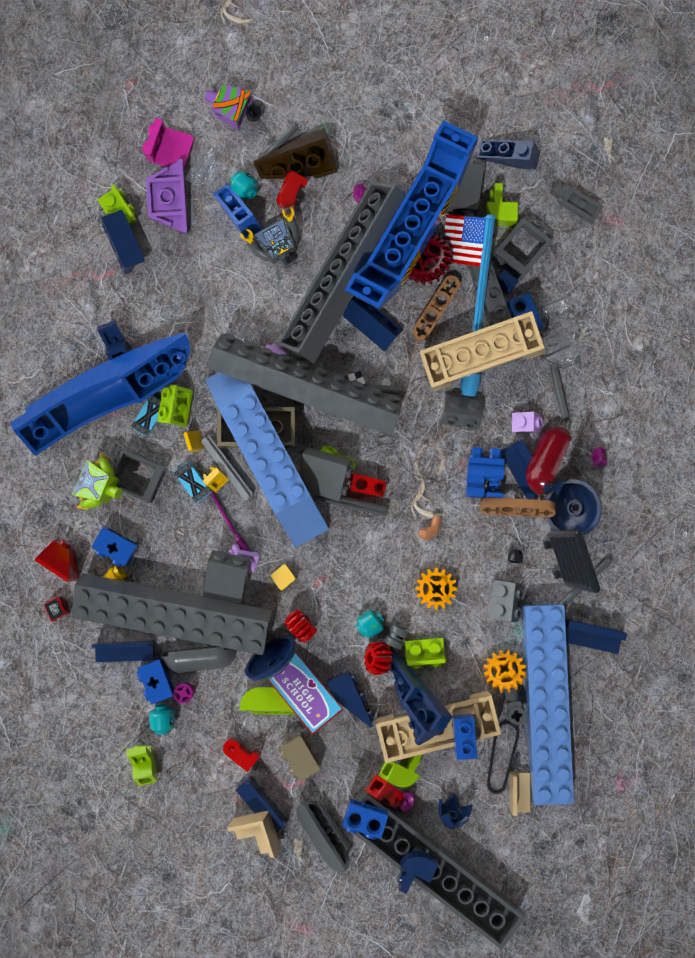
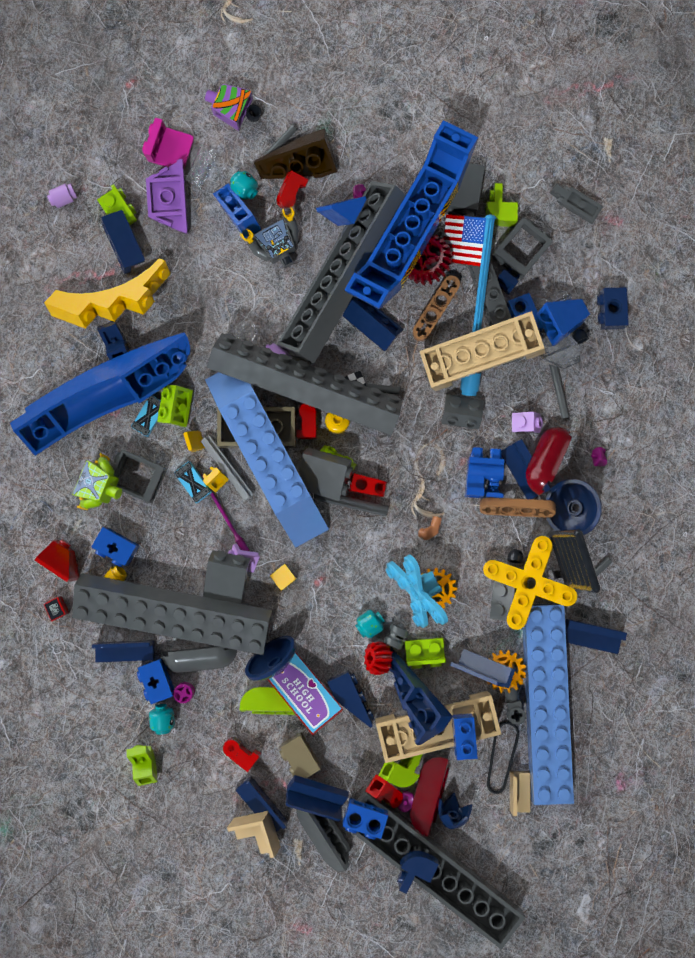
(62, 195): none -> lavender brick
(110, 303): none -> yellow arch
(300, 626): red gear -> none
(308, 417): none -> red leg
(316, 798): none -> dark blue panel
(336, 424): none -> yellow head
(343, 212): none -> blue slope
(421, 591): none -> medium azure piece
(427, 795): none -> dark red brick
(485, 668): none -> panel
(510, 153): dark blue slope -> none
(518, 578): none -> yellow piece
(562, 318): none -> blue slope
(580, 336): none -> black hinge
(617, 298): none -> dark blue brick

